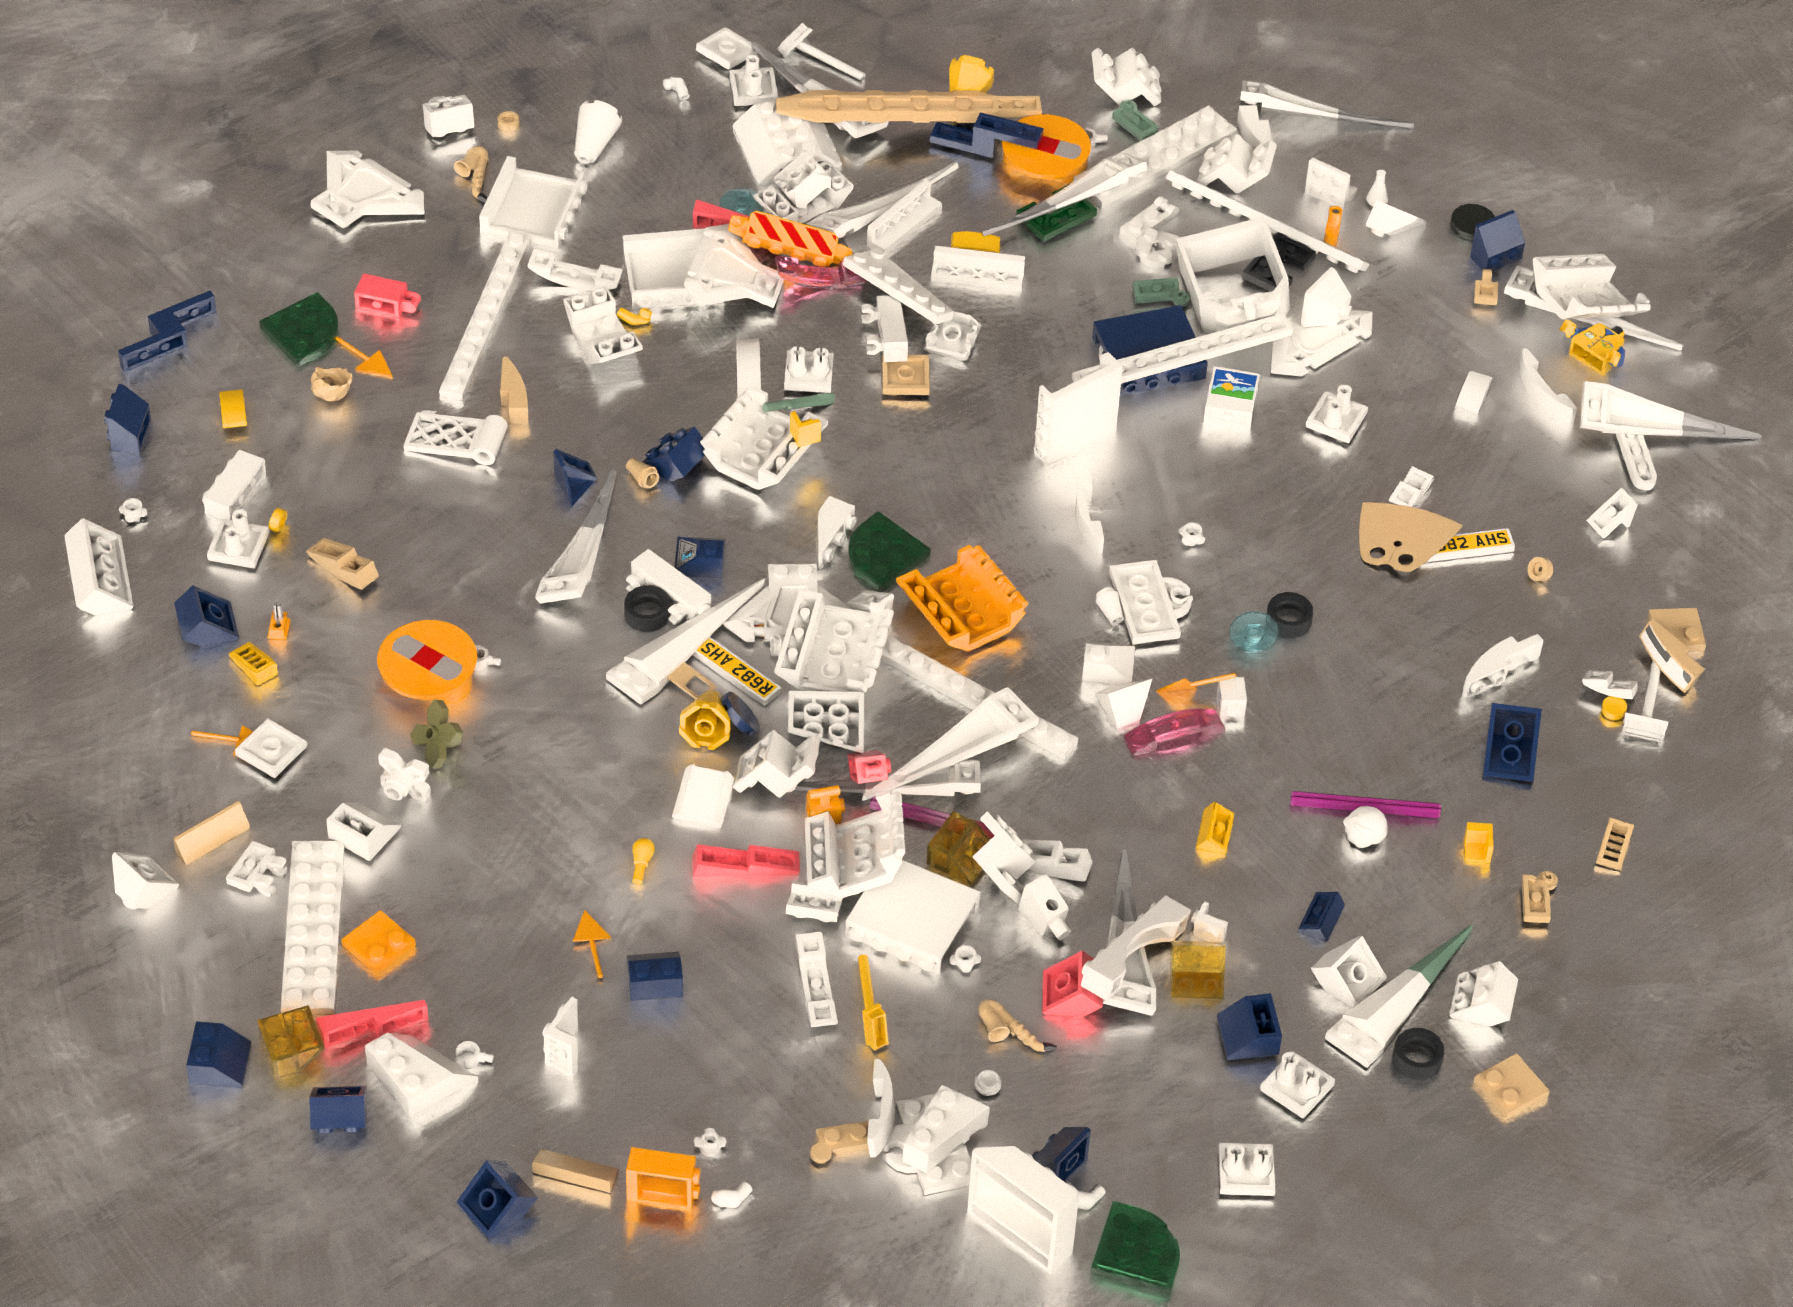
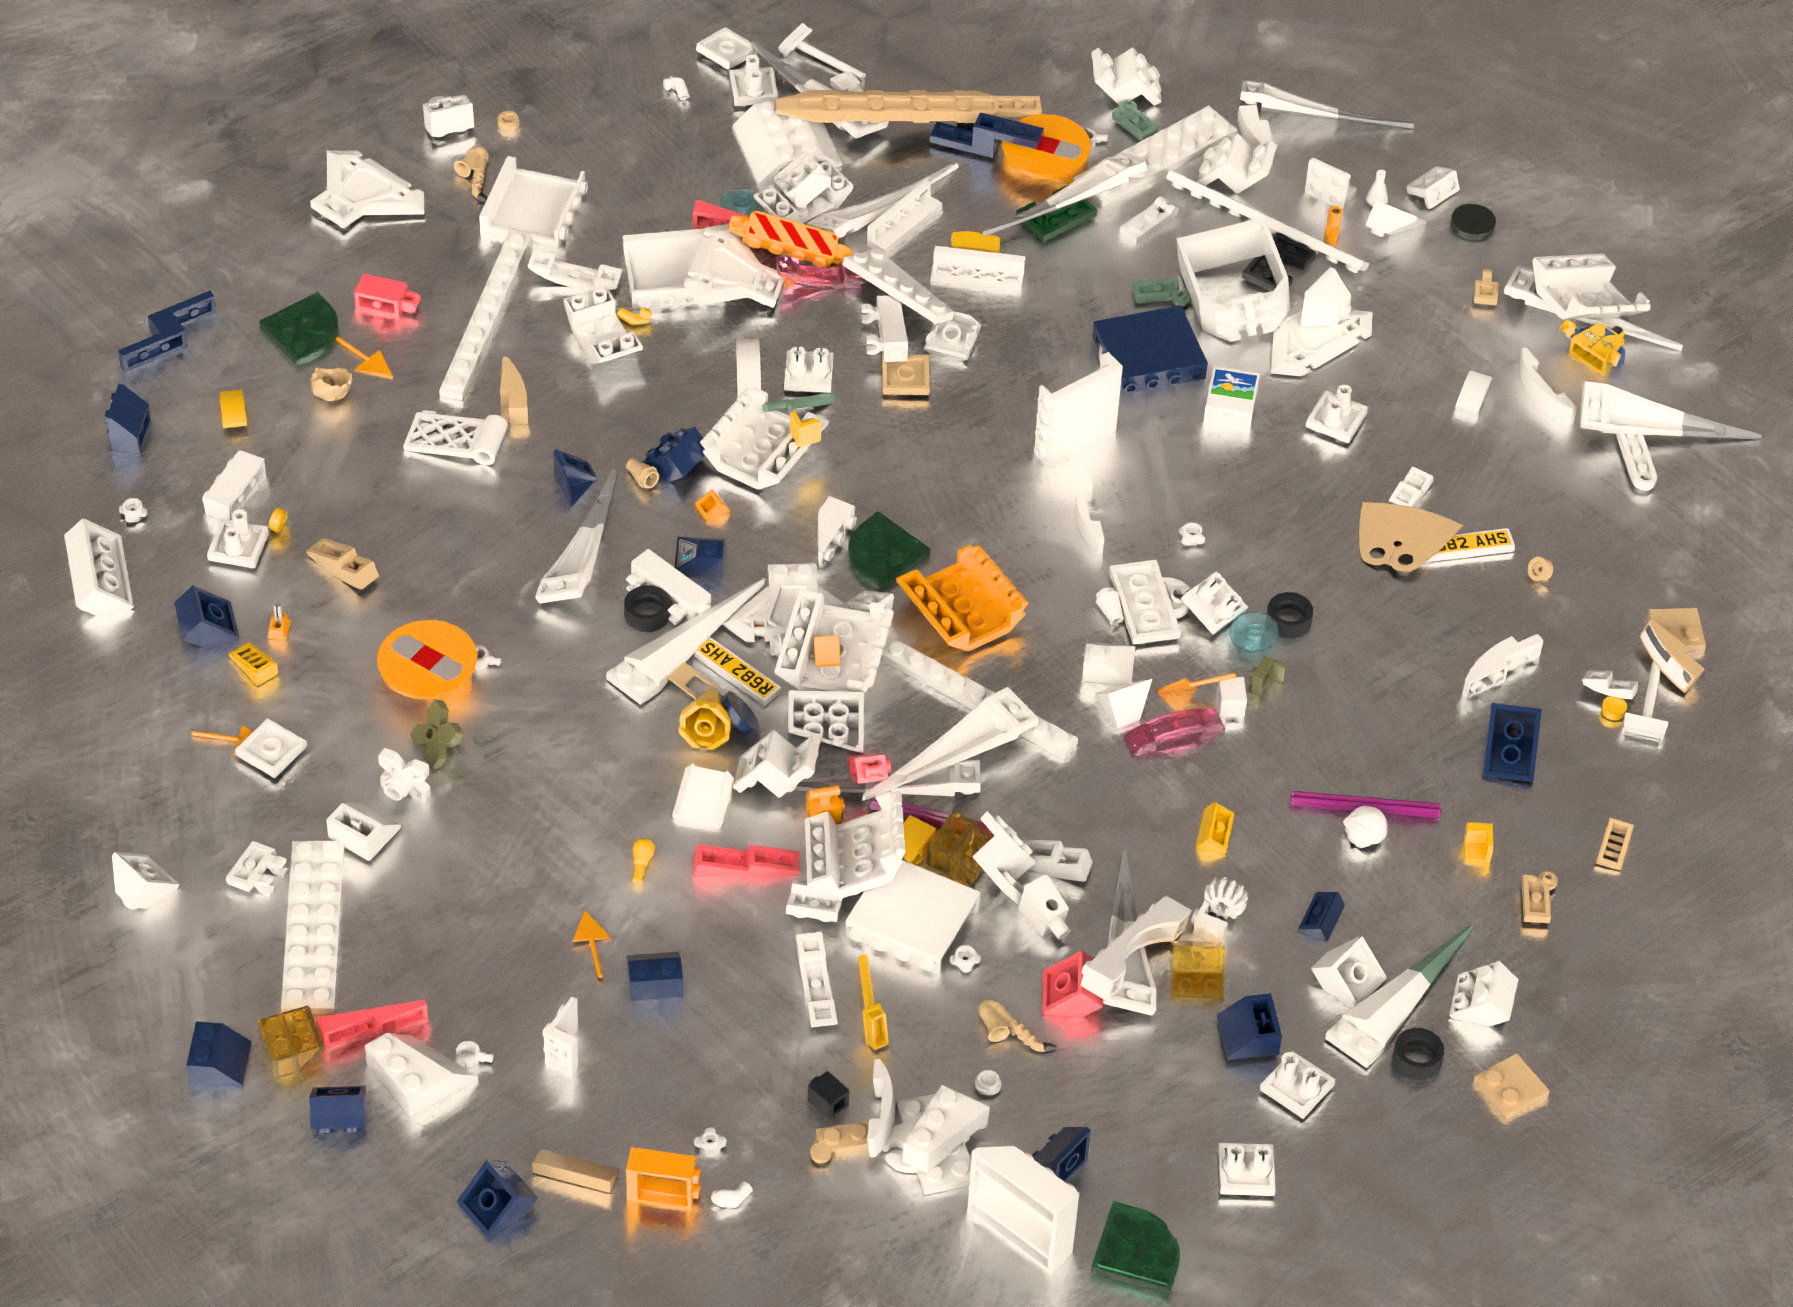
(211, 833): slope -> none
(378, 942): light orange plate -> none
(595, 129): white cone -> none
(711, 505): none -> light orange slope
(827, 651): none -> light orange slope
(828, 1095): none -> black brick
(846, 83): none -> white plate
(917, 837): none -> yellow slope
(970, 74): yellow cone -> none
(1089, 1199): white arm -> none
(1157, 239): white plate -> none
(1199, 348): white plate -> none
(1214, 602): none -> white plate
(1225, 898): none -> white gear
(1267, 670): none -> olive bracket
(1435, 186): none -> white bracket
(1498, 242): slope -> none
(1616, 510): white slope -> none

